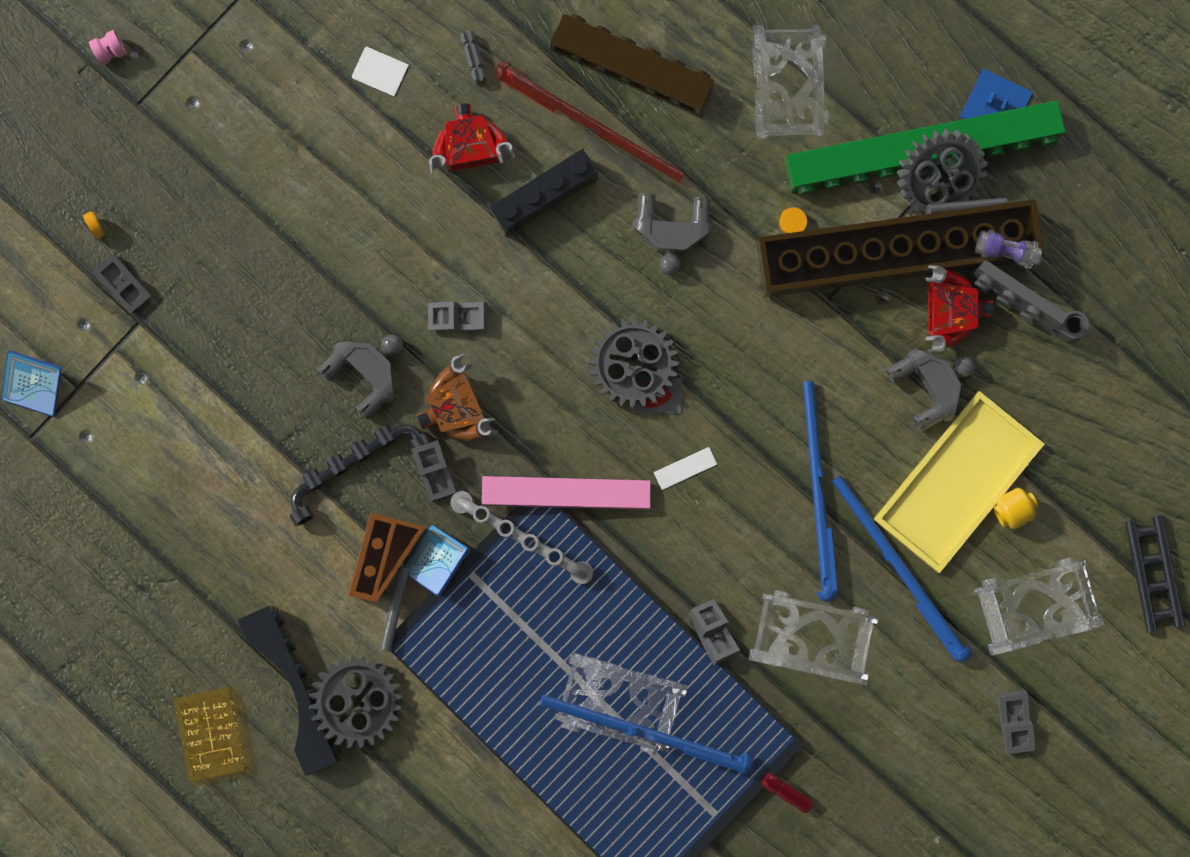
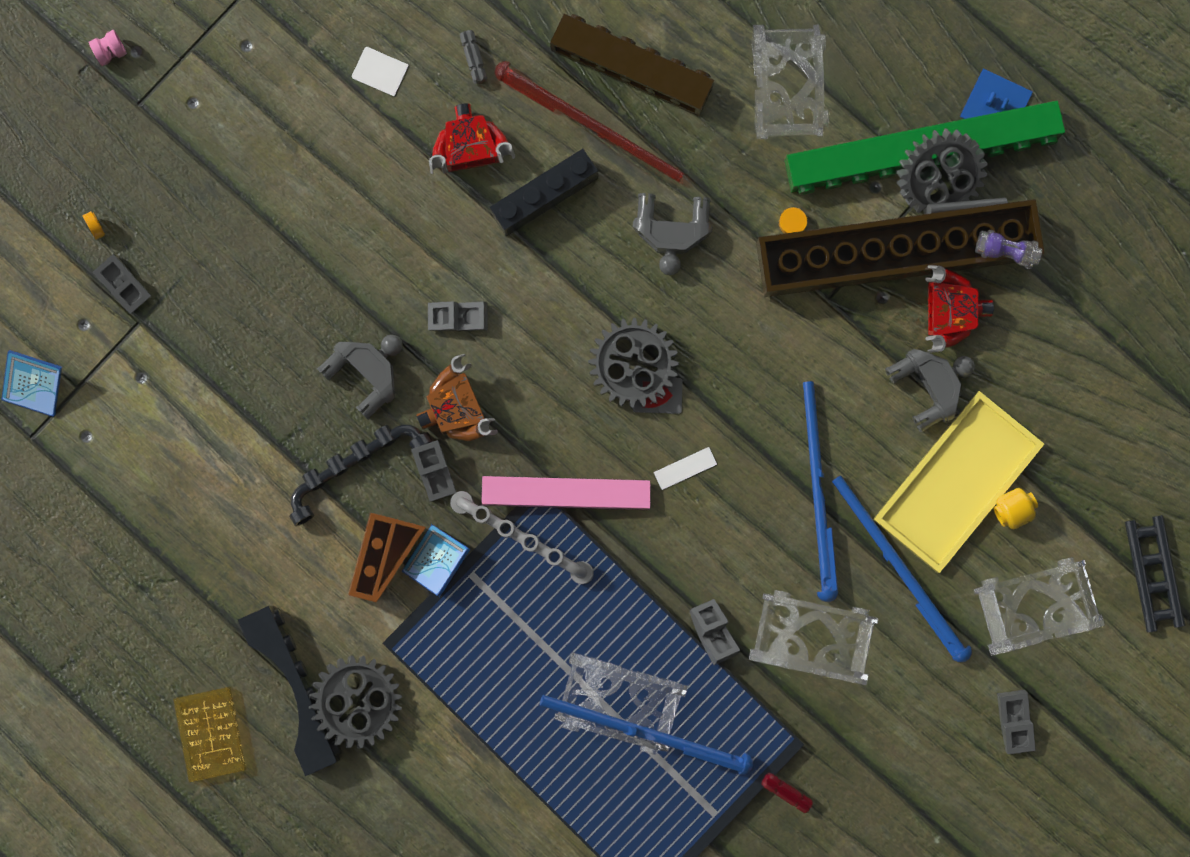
(394, 609): dark grey bar -> none
(1029, 304): dark grey hinge -> none

